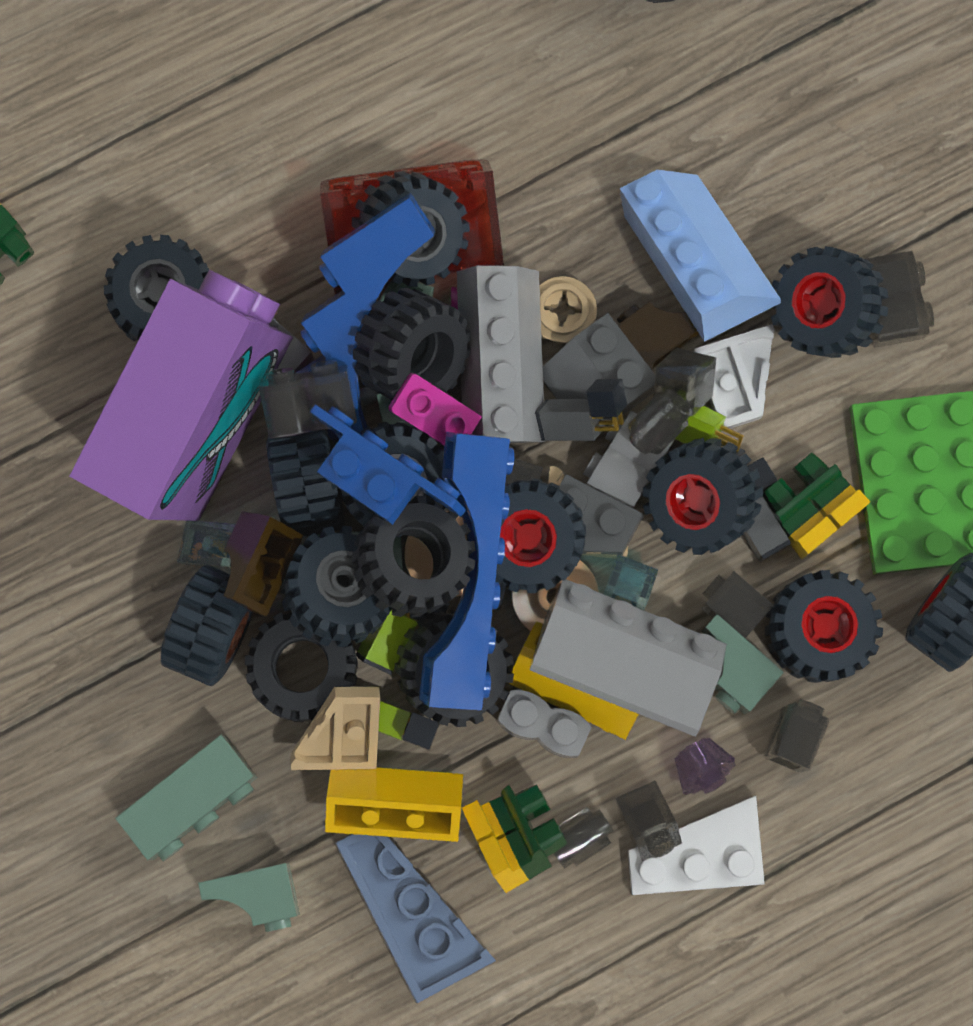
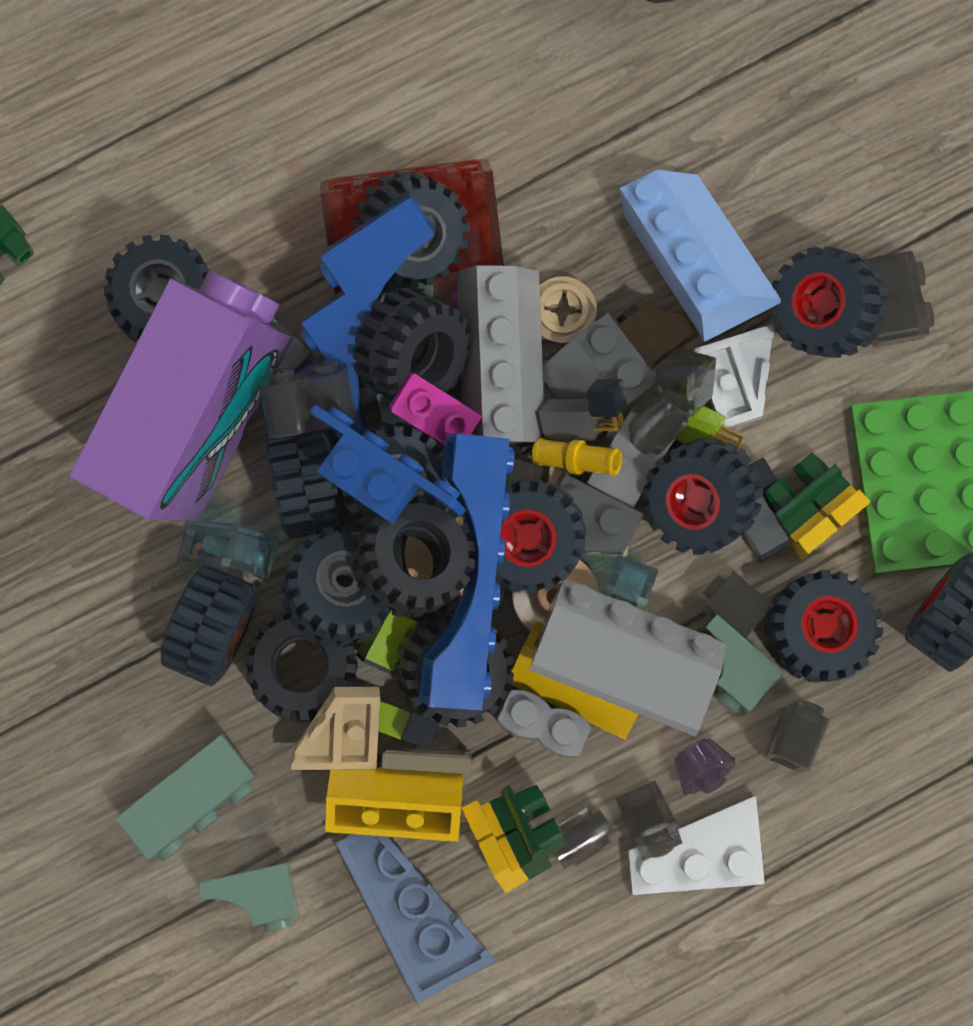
(259, 560): dark brown arch -> none
(423, 760): none -> dark tan tile
(577, 457): none -> yellow pin

